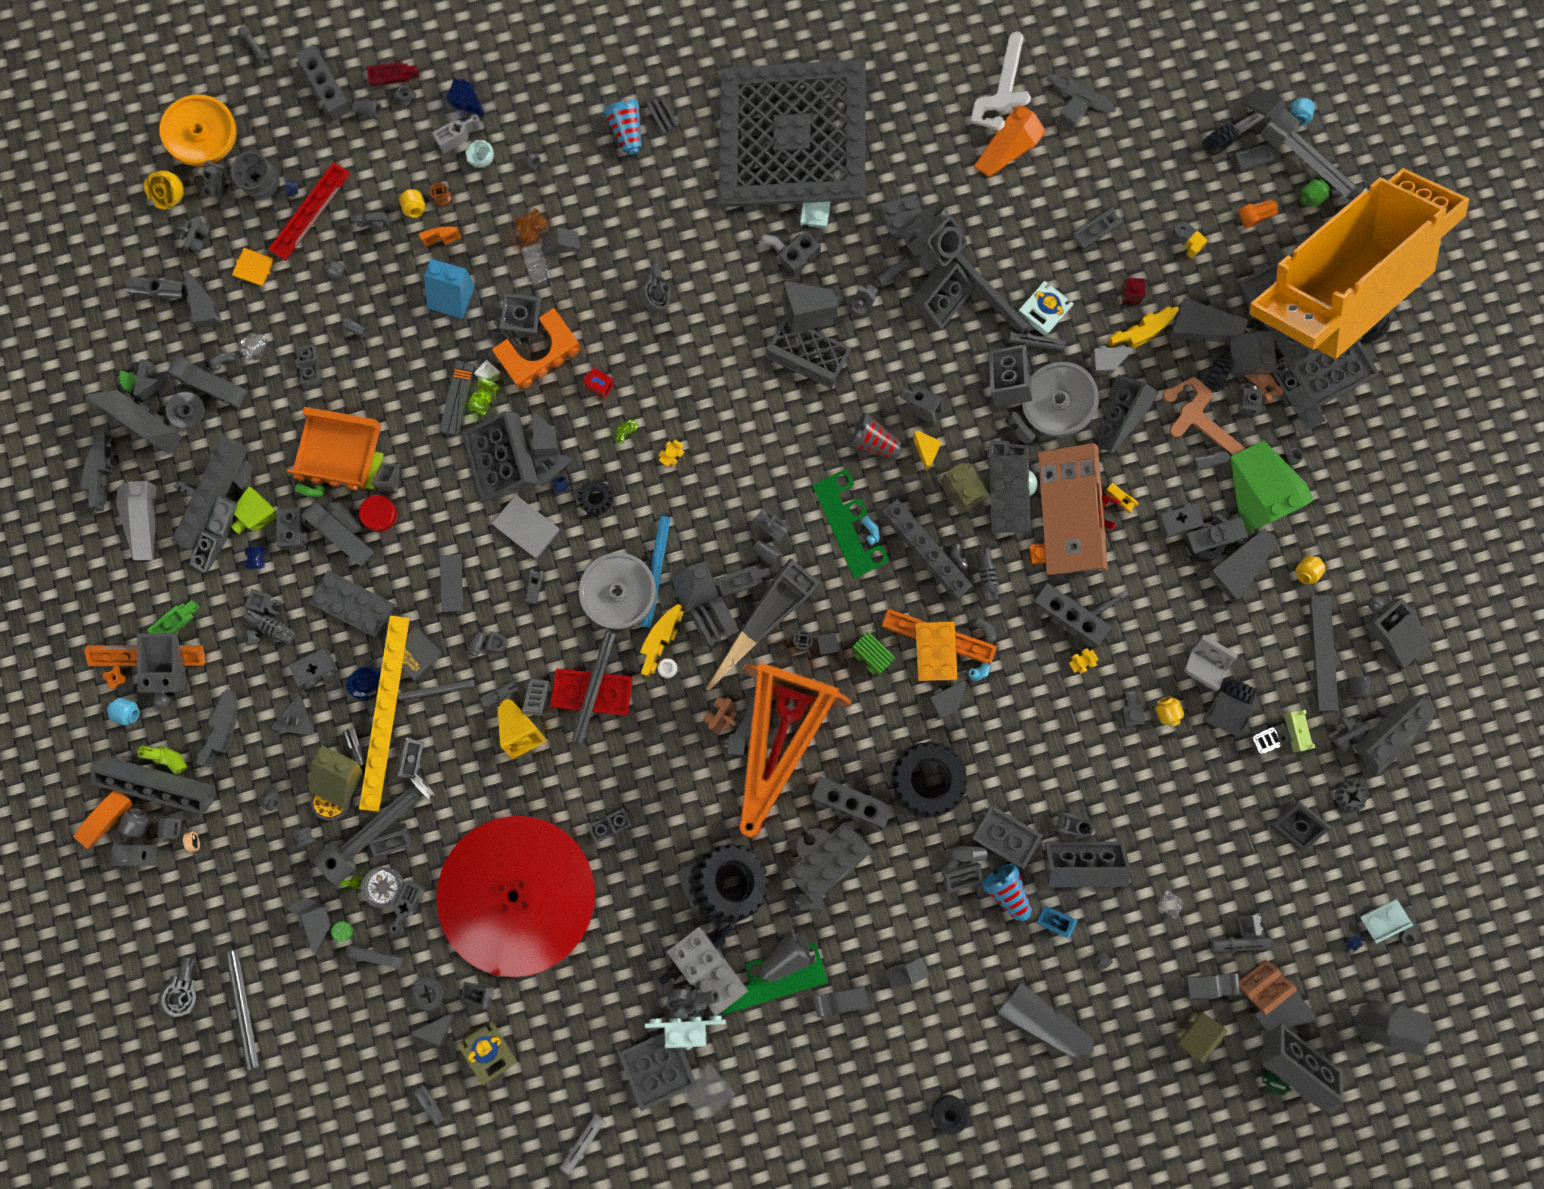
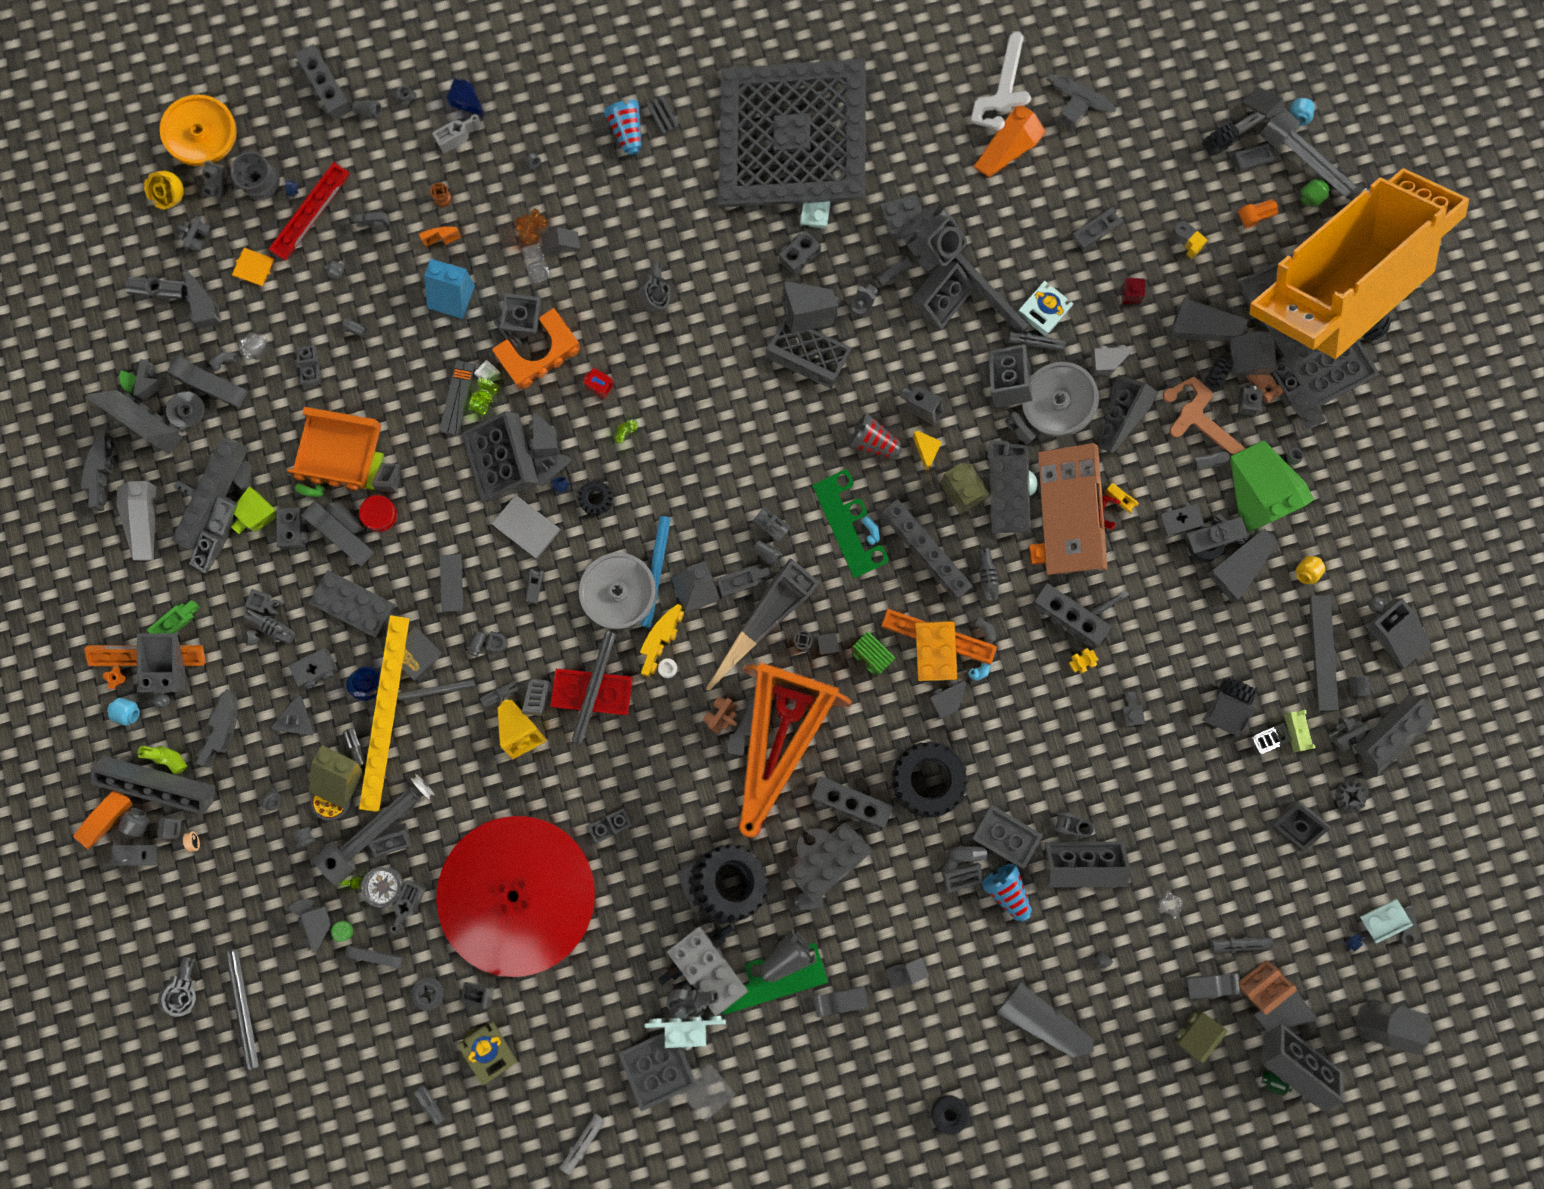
(254, 557): clear blue wheel -> none
(261, 55): dark grey bar -> none
(391, 73): dark red hinge -> none
(408, 758): dark grey slope -> none
(412, 203): yellow head -> none
(436, 1031): dark grey slope -> none
(480, 154): light aqua hair -> none
(672, 450): yellow piece -> none
(714, 621): dark grey wheel -> none
(771, 240): light grey arm -> none
(956, 558): dark grey arm -> none
(1057, 922): dark azure slope -> none
(1146, 330): yellow slope -> none
(1169, 711): yellow head -> none
(1209, 662): light grey bracket -> none
(1250, 925): dark grey tile -> none

